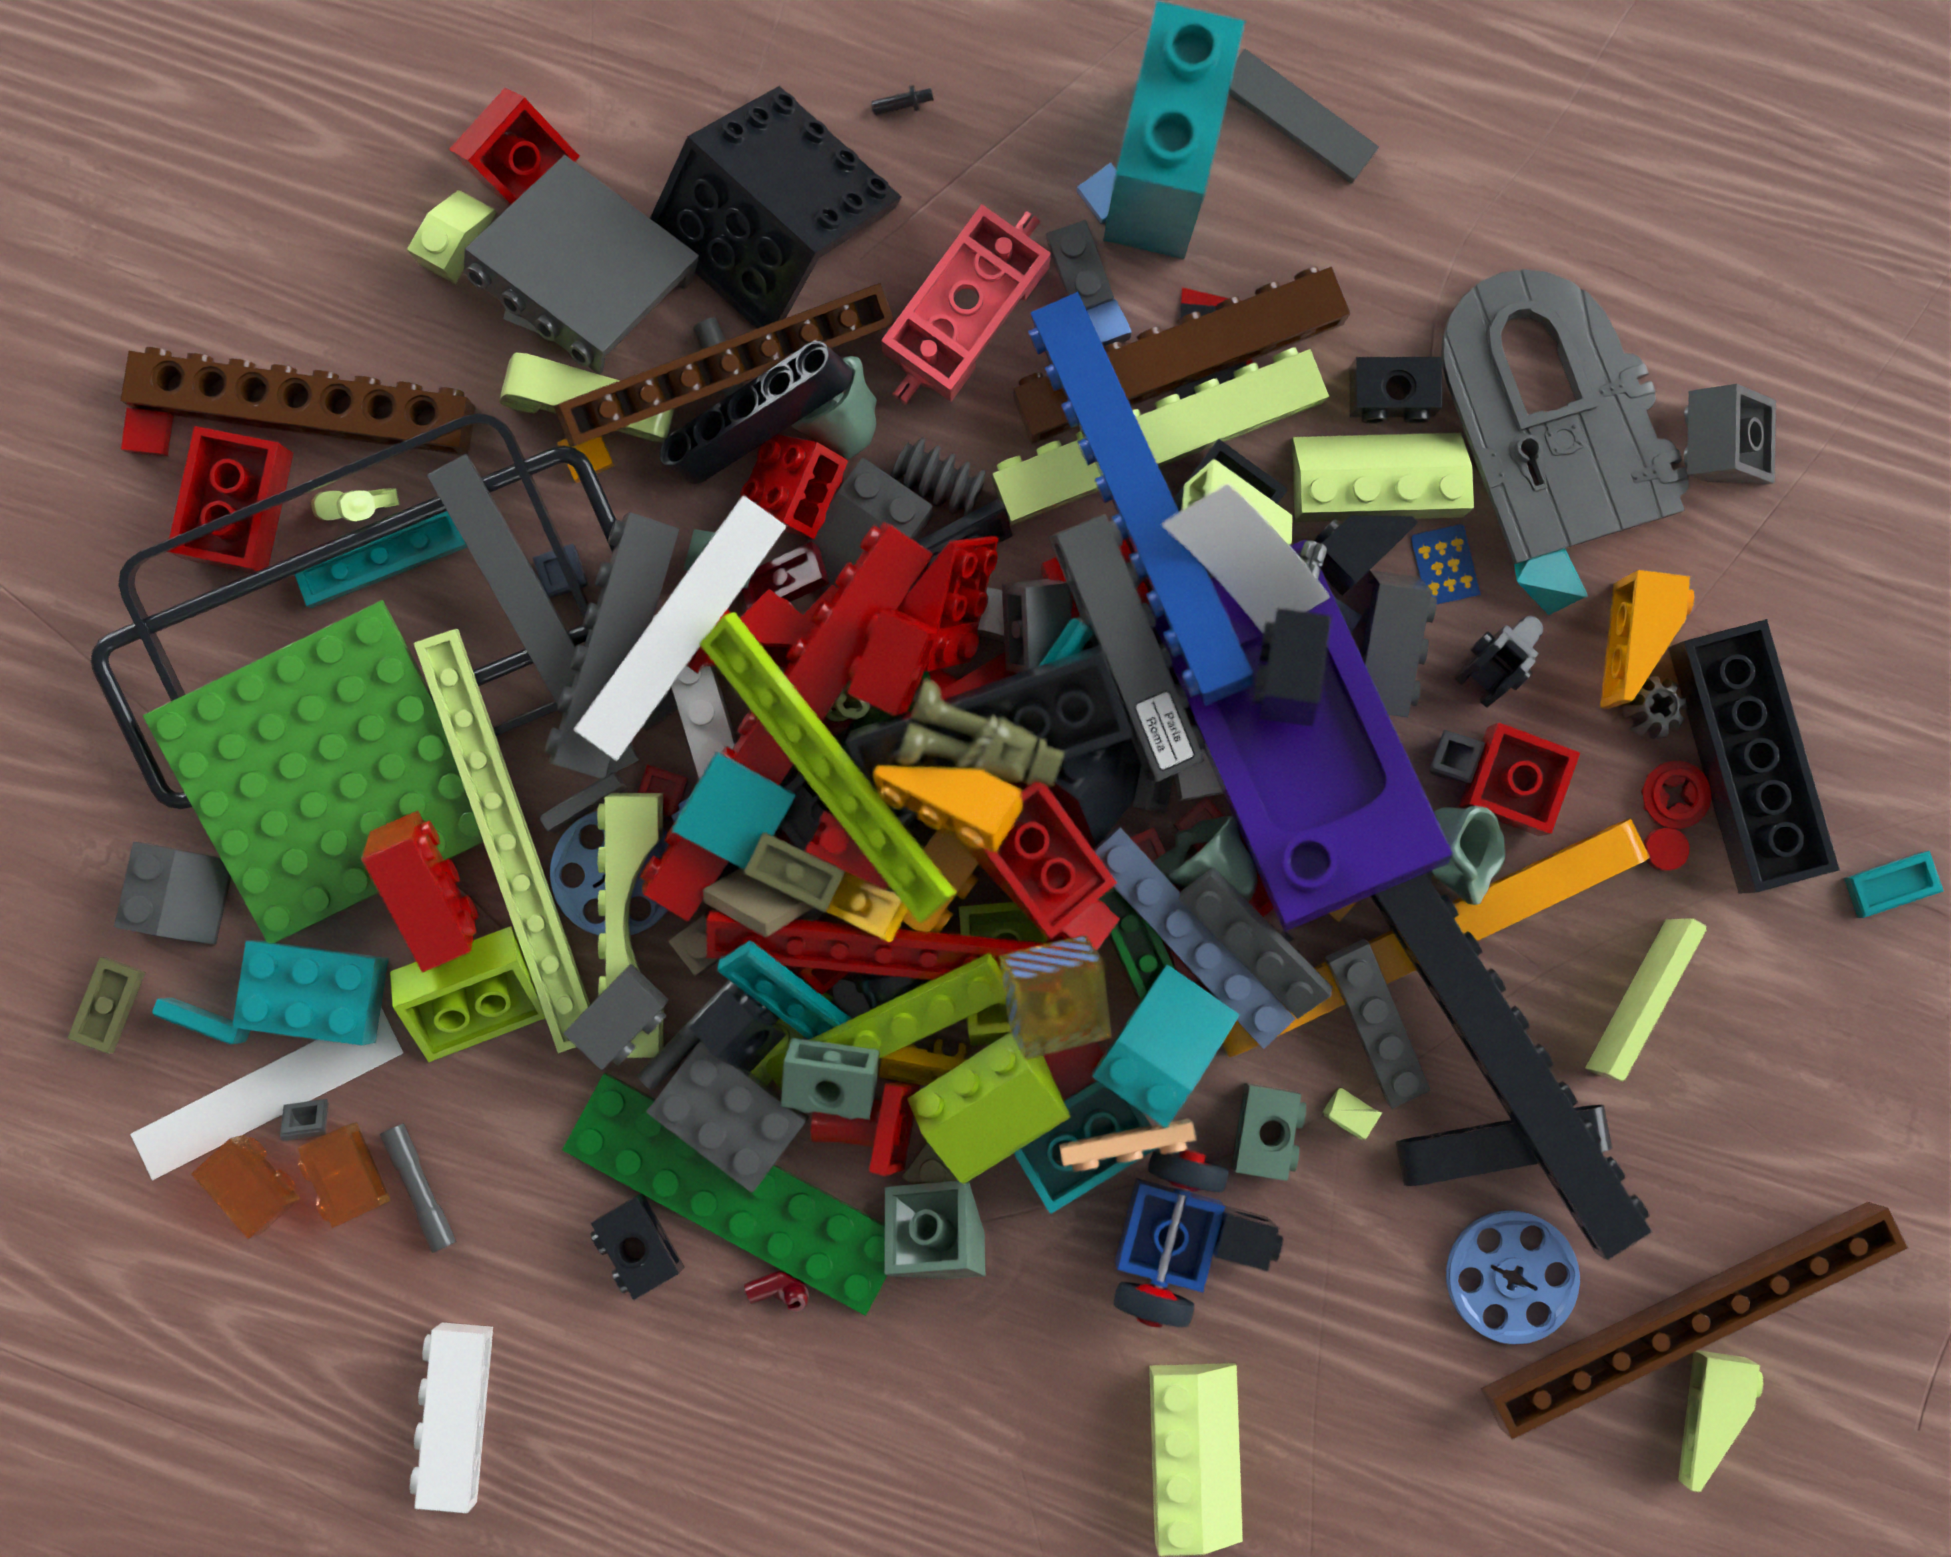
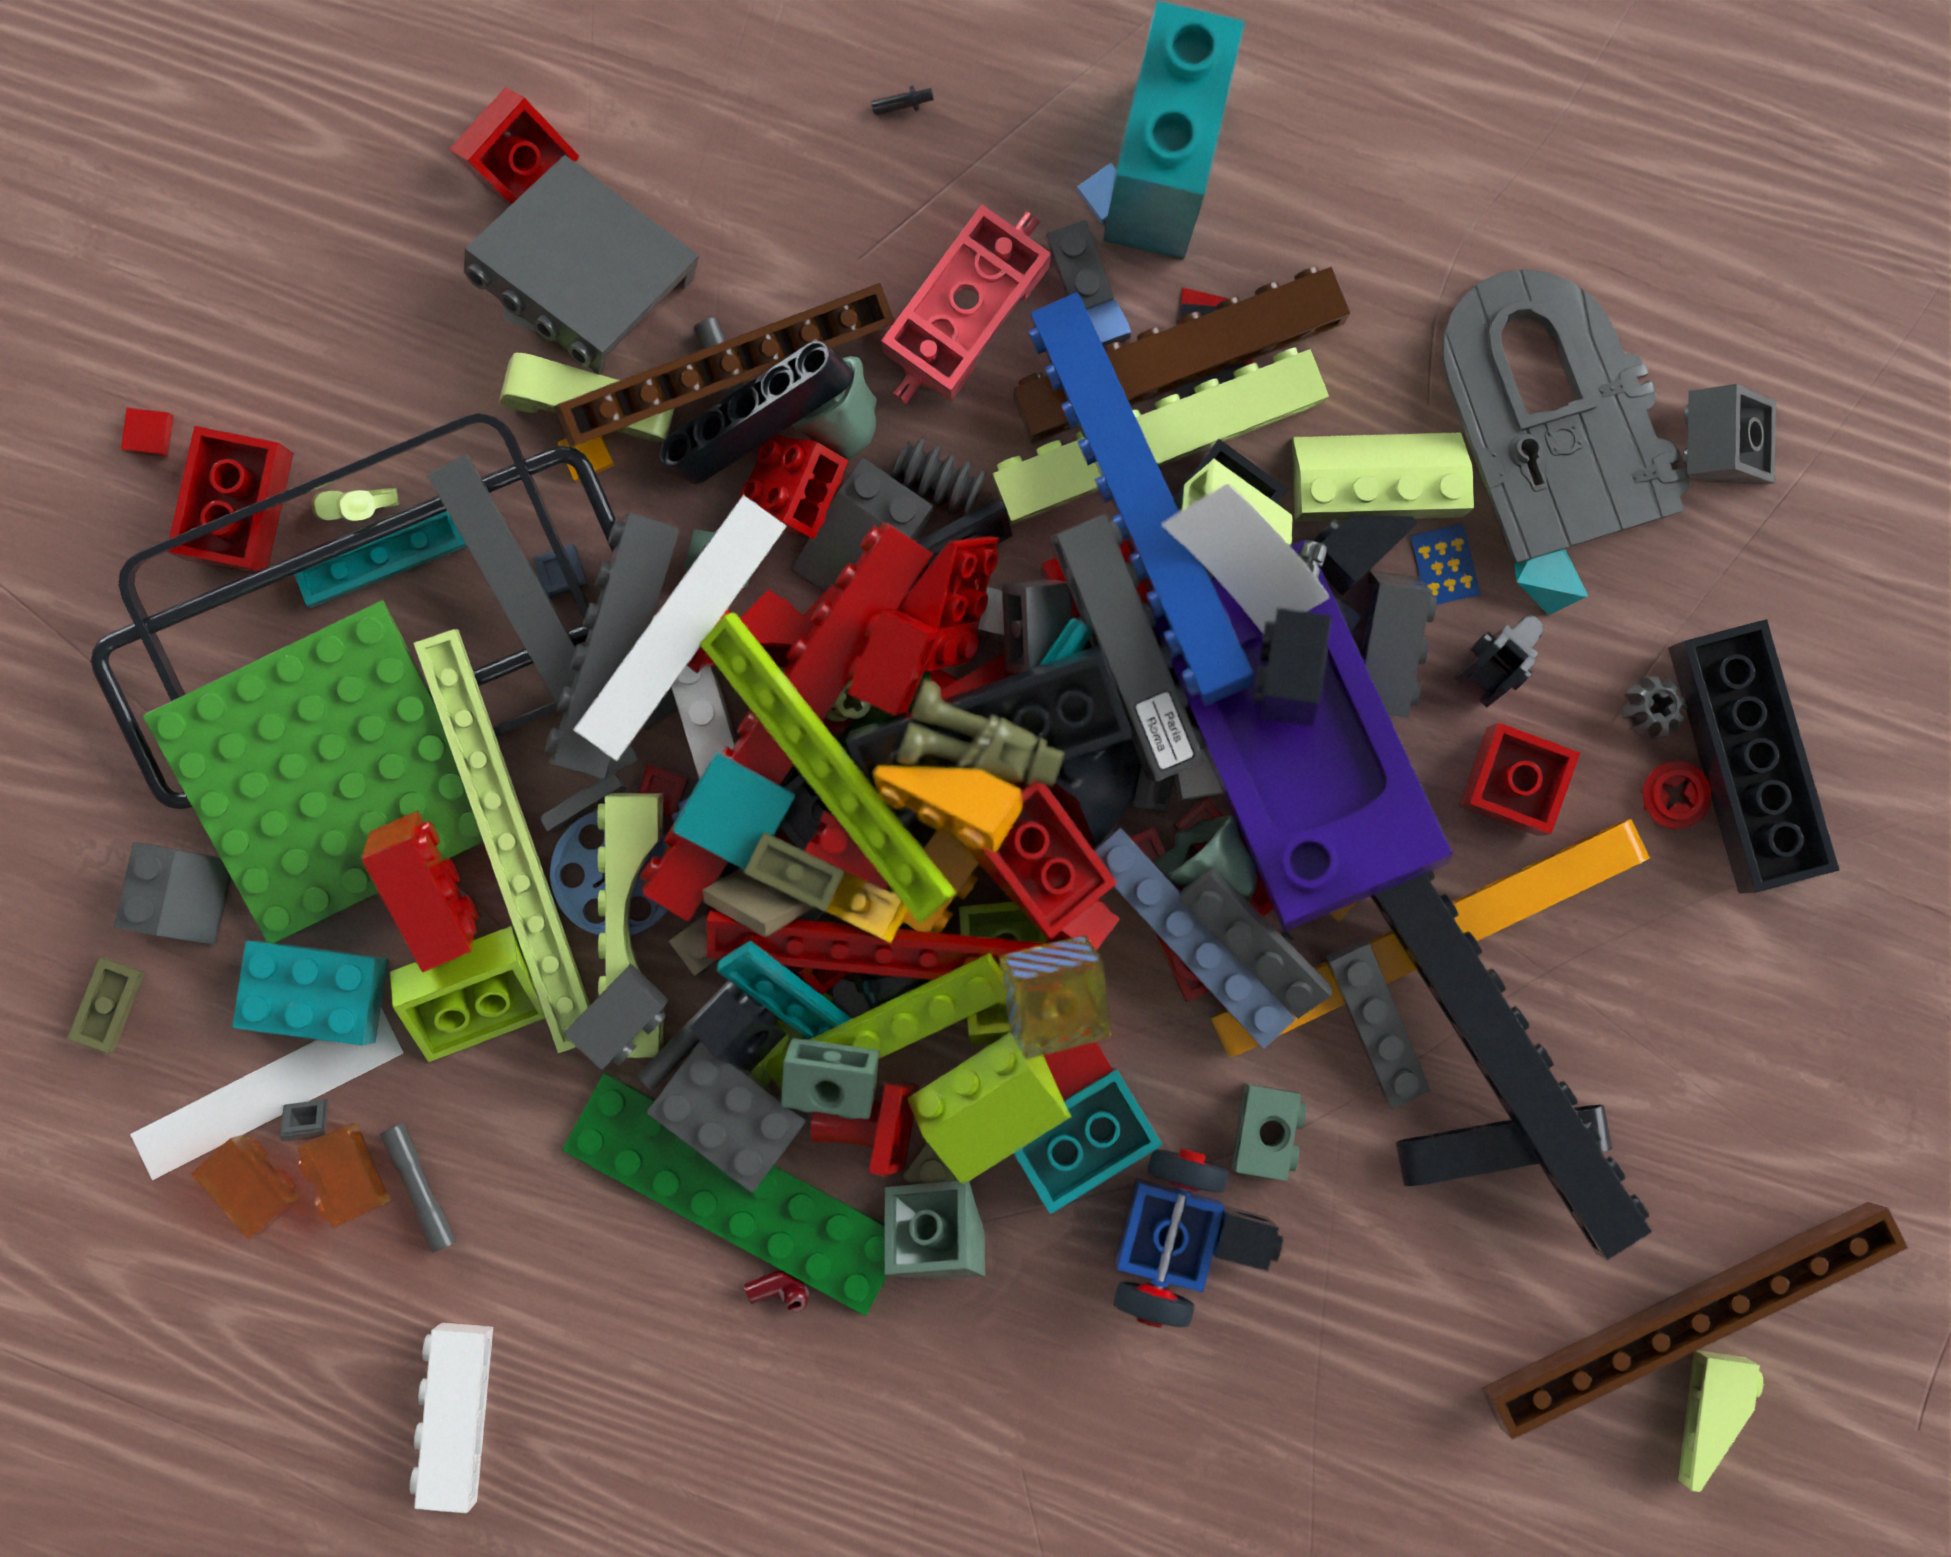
(150, 372): reddish brown brick -> none
(199, 1020): teal tile -> none
(447, 232): yellowish green slope -> none
(636, 1220): black brick -> none
(766, 201): black bracket -> none
(788, 575): dark red plate -> none
(918, 1065): yellow plate -> none
(1127, 1144): light nougat plate -> none
(1136, 944): green brick -> none
(1165, 1046): teal slope -> none
(1195, 1458): yellowish green slope -> none
(1300, 117): dark grey tile -> none
(1351, 1114): yellowish green slope -> none
(1416, 375): black brick -> none
(1457, 757): dark grey slope -> none
(1476, 851): sand green piece -> none
(1532, 1266): medium blue wedge -> none
(1642, 624): light orange slope -> none
(1646, 998): yellowish green tile -> none
(1666, 848): red tile -> none
(1893, 884): teal tile -> none

